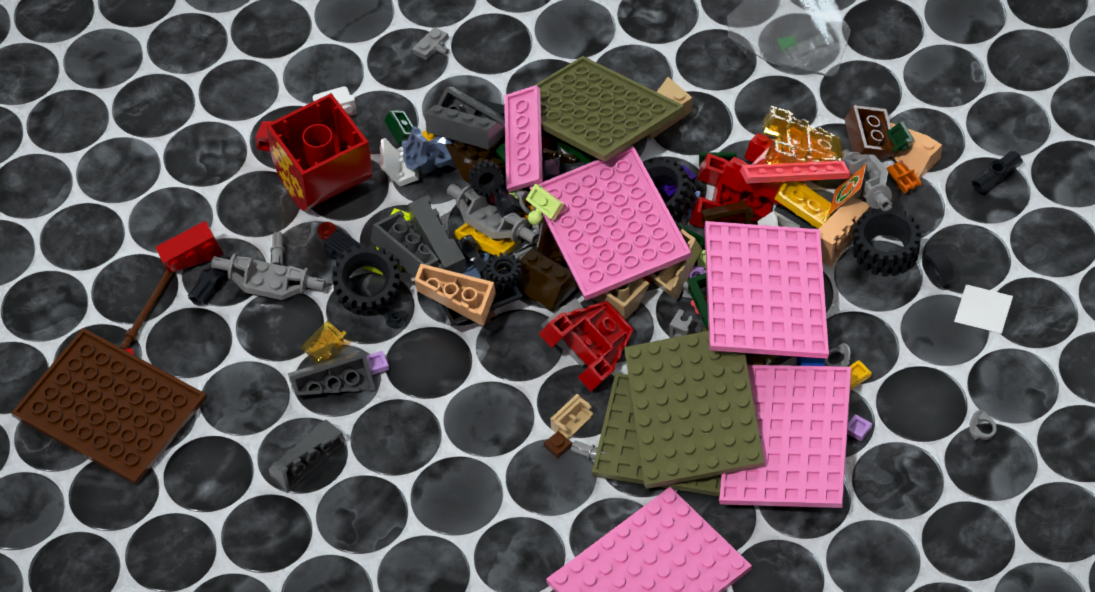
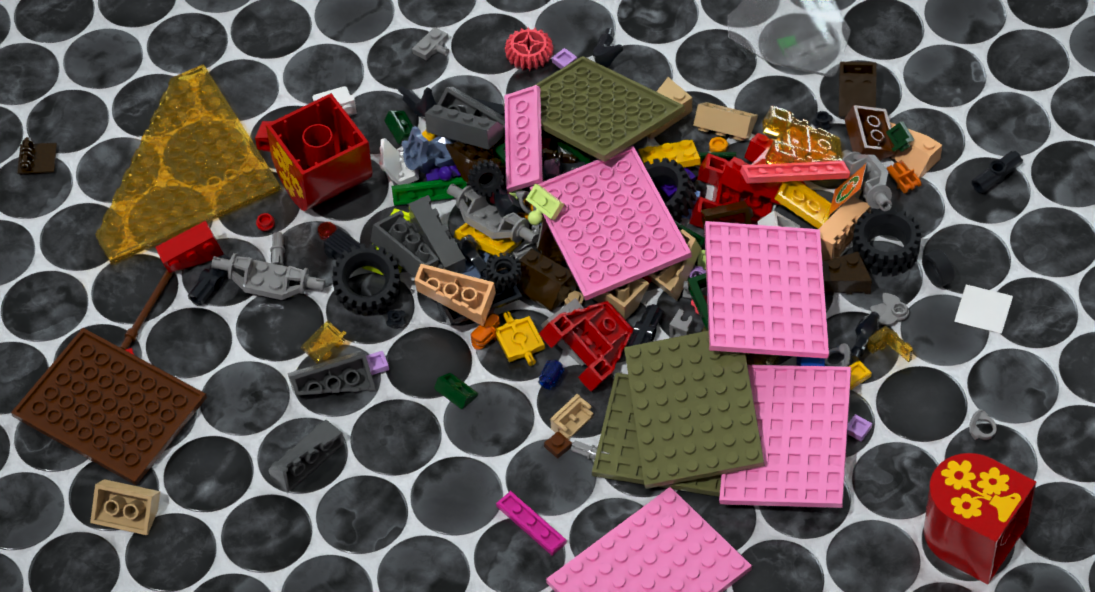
(36, 157): none -> dark brown hinge
(124, 506): none -> tan slope
(186, 170): none -> clear yellow plate
(265, 222): none -> red plate
(418, 105): none -> black animal
(435, 189): none -> green plate
(444, 173): none -> dark purple plate
(455, 390): none -> dark green slope
(484, 334): none -> orange arm
(519, 338): none -> yellow plate
(531, 523): none -> dark pink tile
(539, 53): none -> coral gear
(550, 374): none -> clear blue brick
(563, 58): none -> lavender plate
(573, 295): none -> tan plate
(603, 52): none -> black animal
(646, 328): none -> black piece
(682, 152): none -> yellow plate
(718, 144): none -> light orange tile
(724, 120): none -> tan slope
(822, 119): none -> black plate
(846, 275): none -> dark brown wedge
(856, 85): none -> dark brown slope
(866, 328): none -> black animal
(886, 336): none -> clear yellow bracket
(889, 308): none -> light grey plate
(976, 513): none -> red brick

